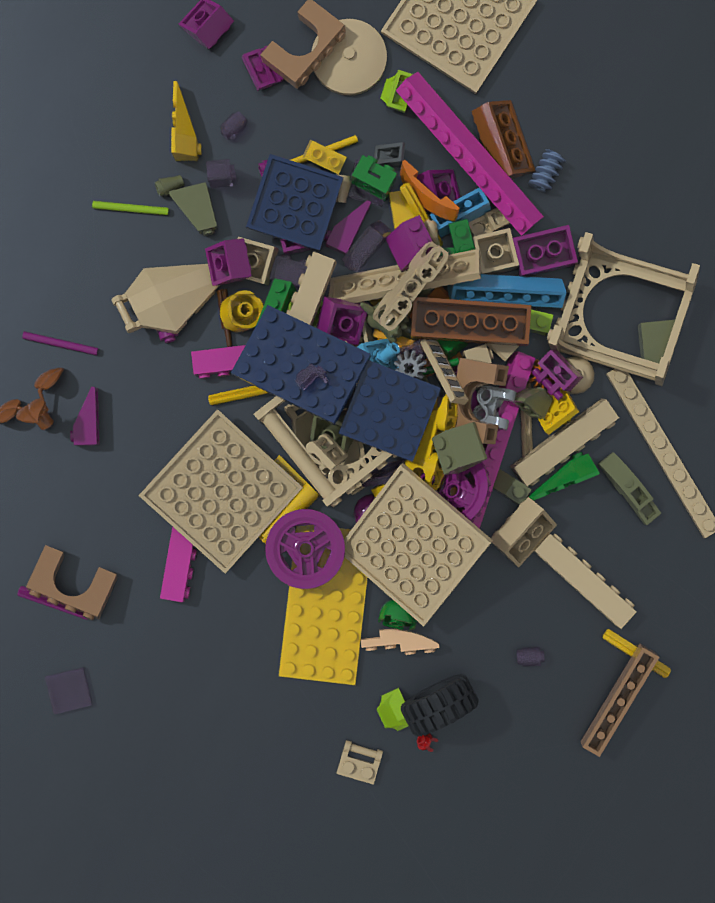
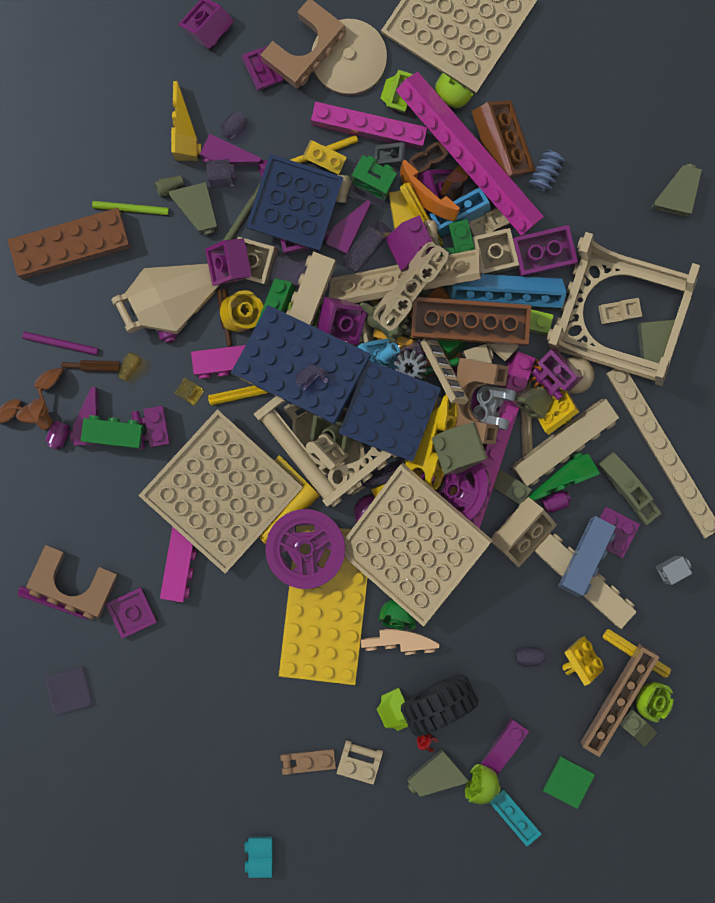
(57, 435): none -> magenta brick
(69, 243): none -> dark orange brick
(91, 365): none -> reddish brown axle
(112, 432): none -> green brick
(129, 365): none -> clear yellow cone
(131, 612): none -> magenta plate
(156, 425): none -> magenta brick
(189, 391): none -> clear yellow slope
(219, 150): none -> magenta slope
(242, 216): none -> olive bar
(260, 856): none -> teal brick
(308, 761): none -> medium nougat plate
(368, 126): none -> dark pink brick
(432, 157): none -> reddish brown brick
(436, 775): none -> olive slope
(452, 92): none -> lime cylinder
(454, 184): none -> reddish brown slope
(483, 785): none -> lime cylinder
(505, 745): none -> magenta slope
(515, 818): none -> teal plate
(556, 501): none -> magenta brick
(568, 782): none -> green tile
(583, 661): none -> yellow plate
(587, 556): none -> sand blue brick
(620, 311): none -> tan slope
(624, 531): none -> magenta plate
(637, 727): none -> olive slope
(654, 701): none -> lime cylinder
(674, 569): none -> light grey brick
(680, 192): none -> olive slope

